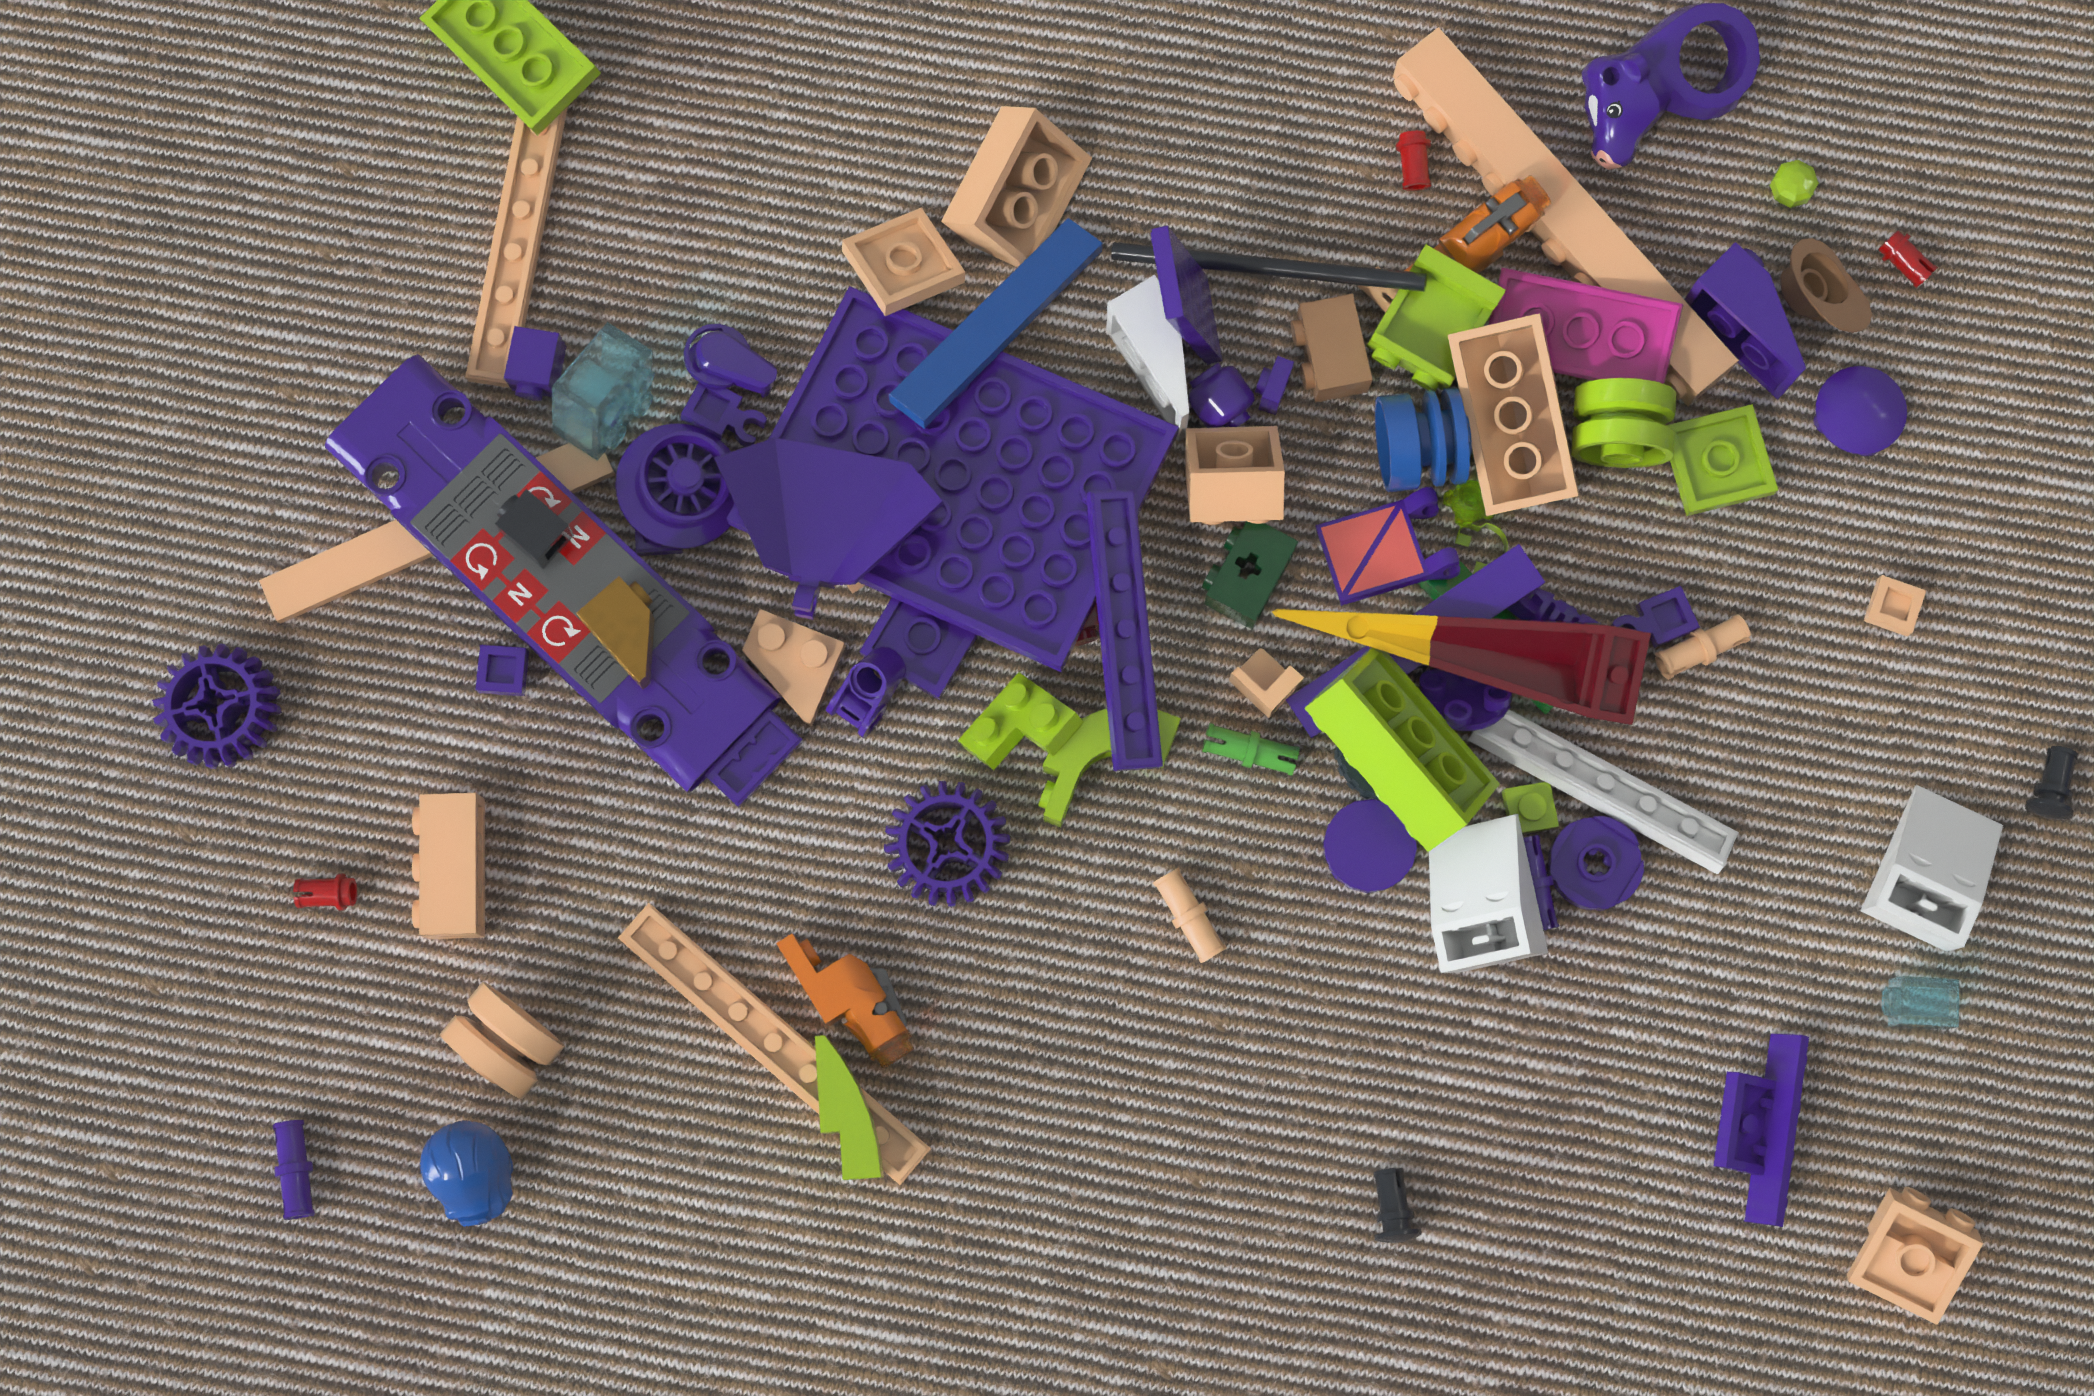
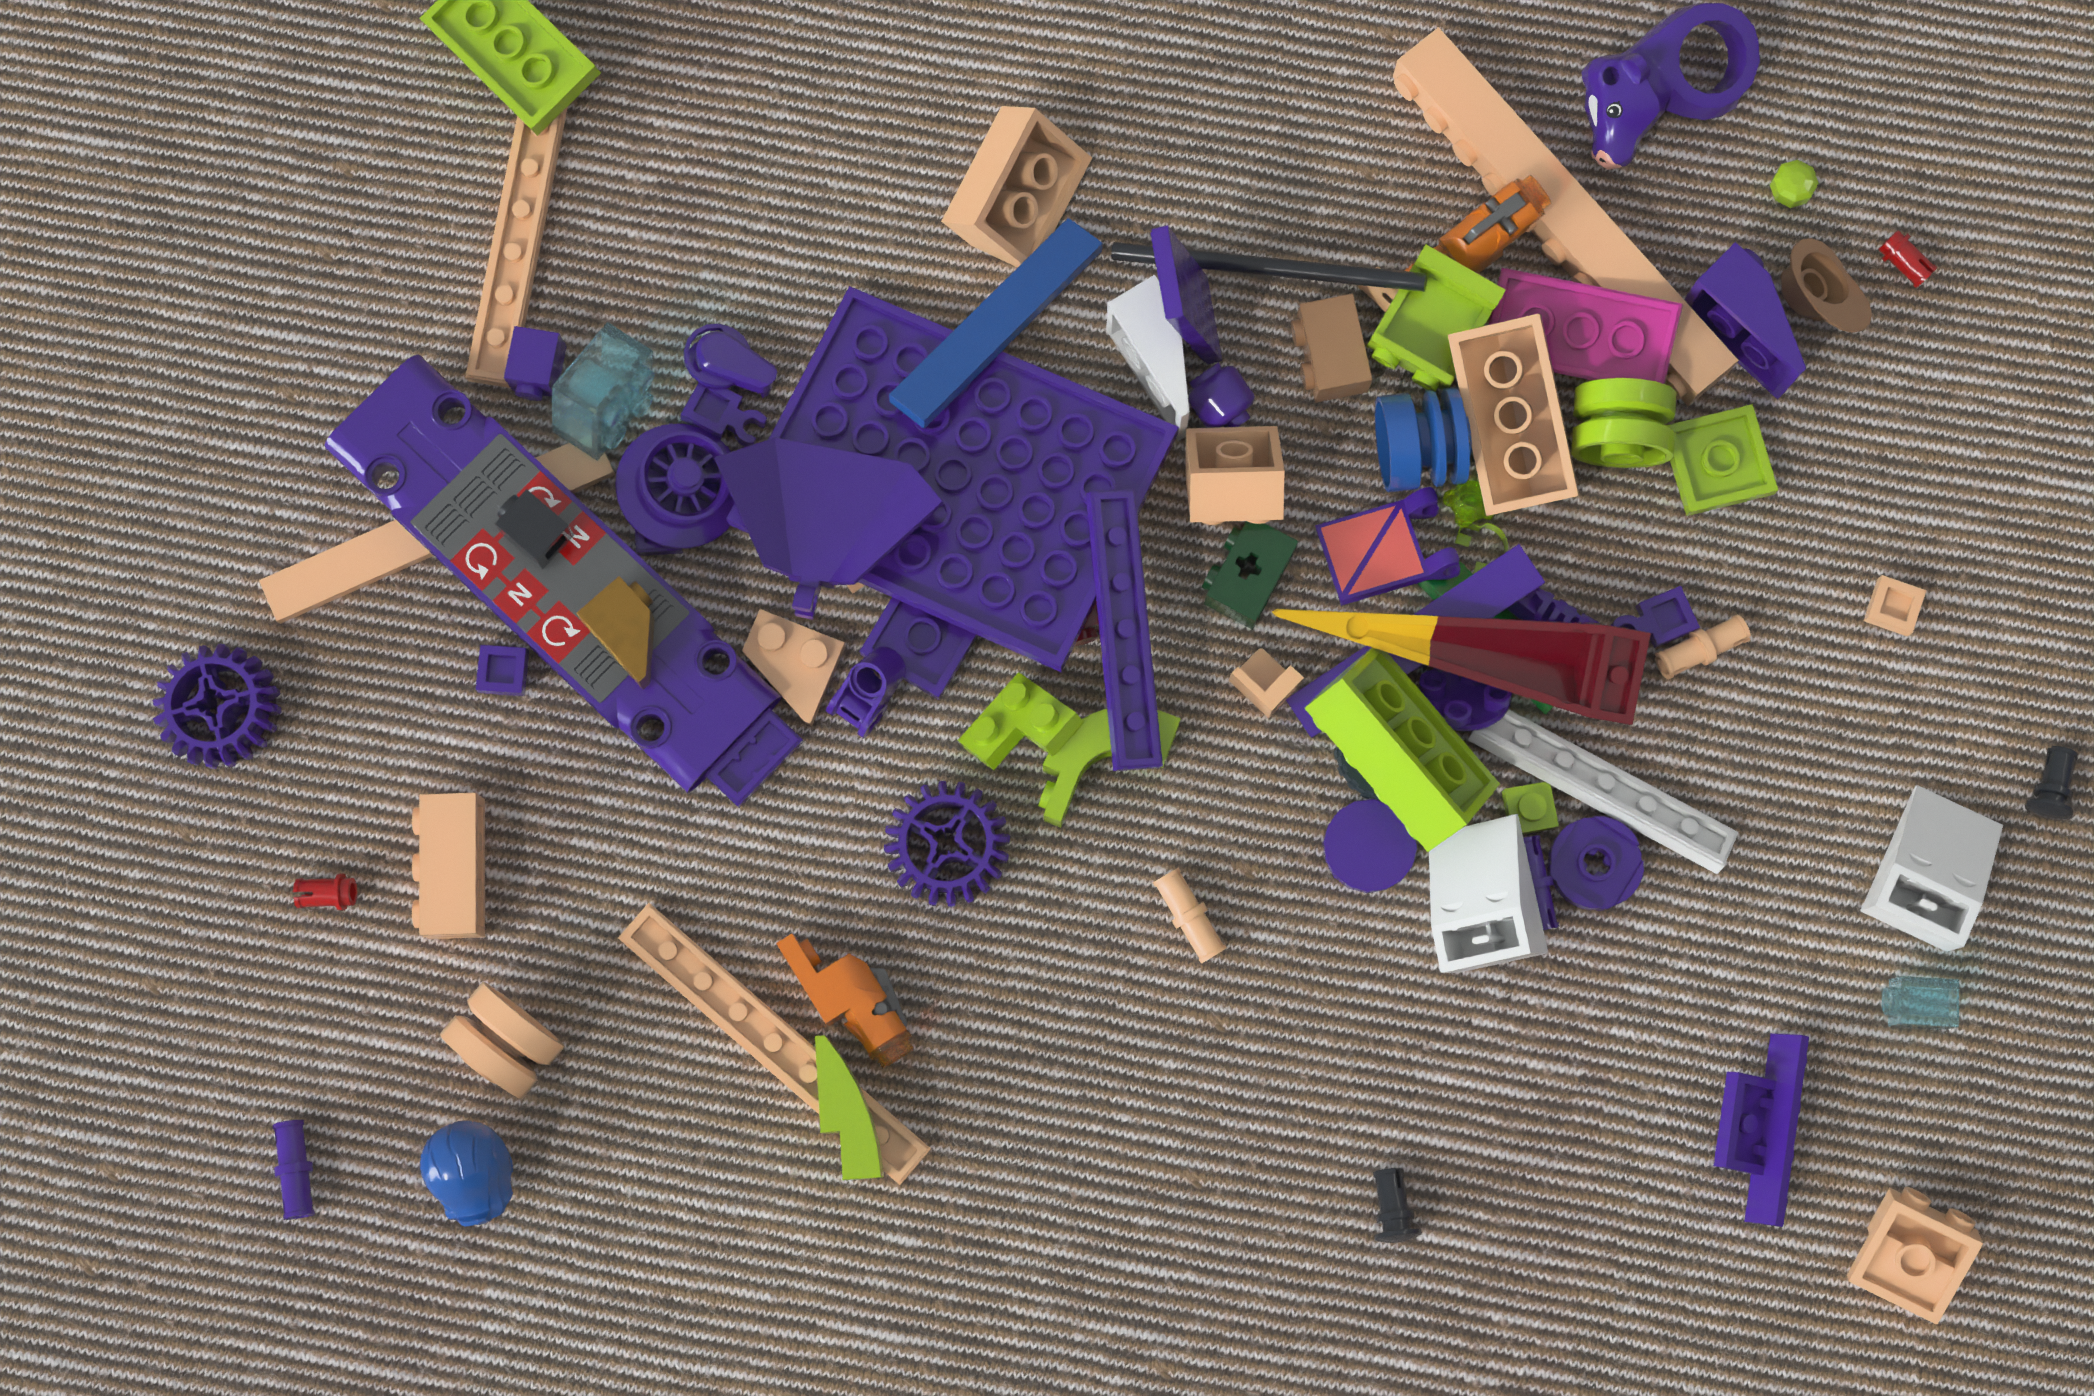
(903, 261): light nougat plate -> none
(1250, 749): bright green pin -> none
(1273, 384): dark purple plate -> none
(1414, 160): red pin -> none
(1860, 410): dark purple dish -> none

